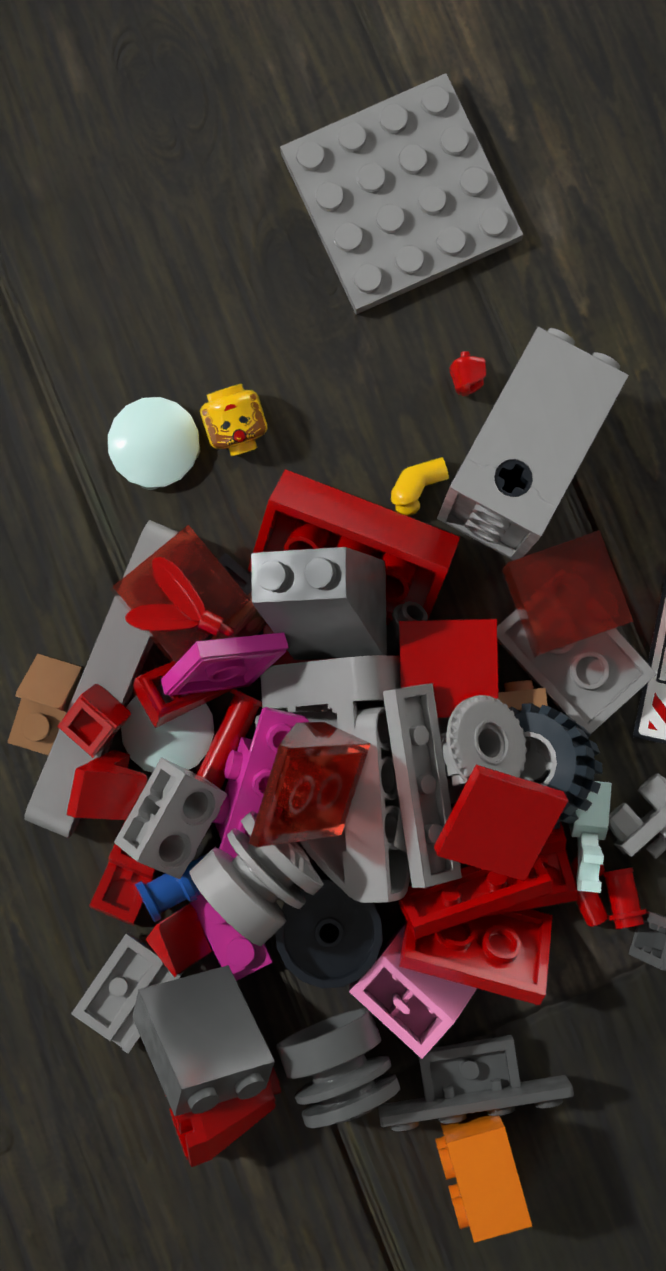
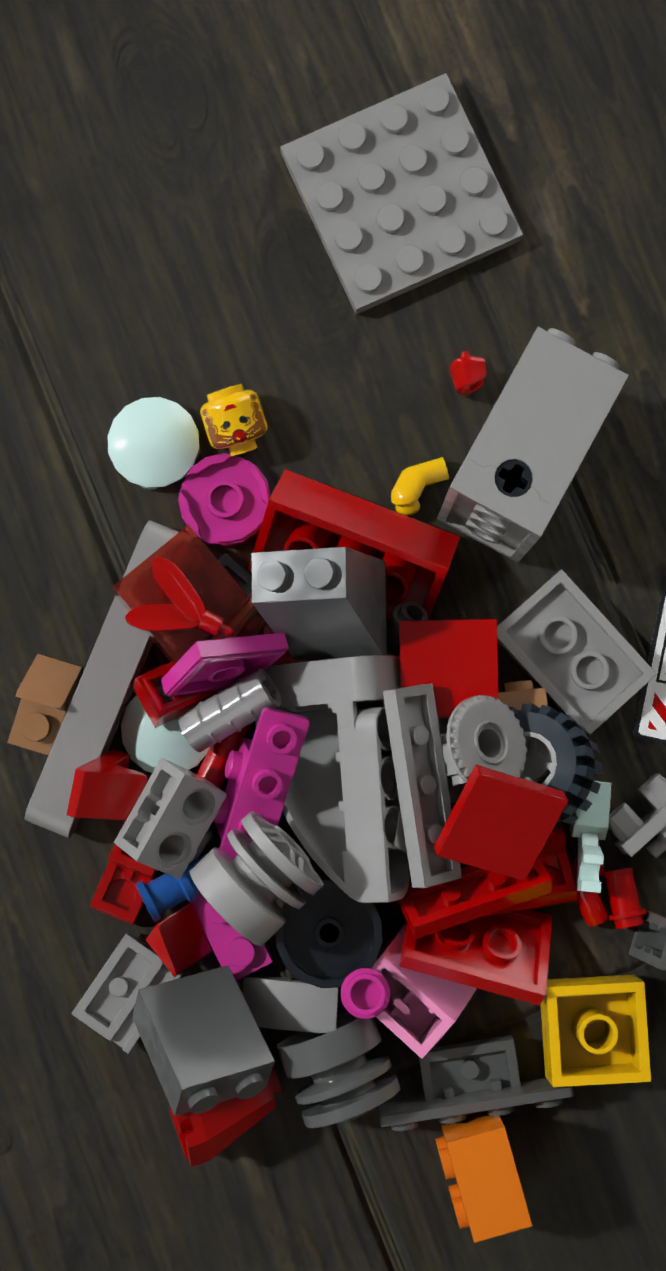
(94, 719): red slope -> none
(224, 500): none -> dark pink tile
(229, 710): none -> light grey axle
(290, 1004): none -> light grey slope
(310, 785): clear red slope -> none
(365, 993): none -> dark pink plate
(567, 593): clear red brick -> none
(595, 1031): none -> yellow brick

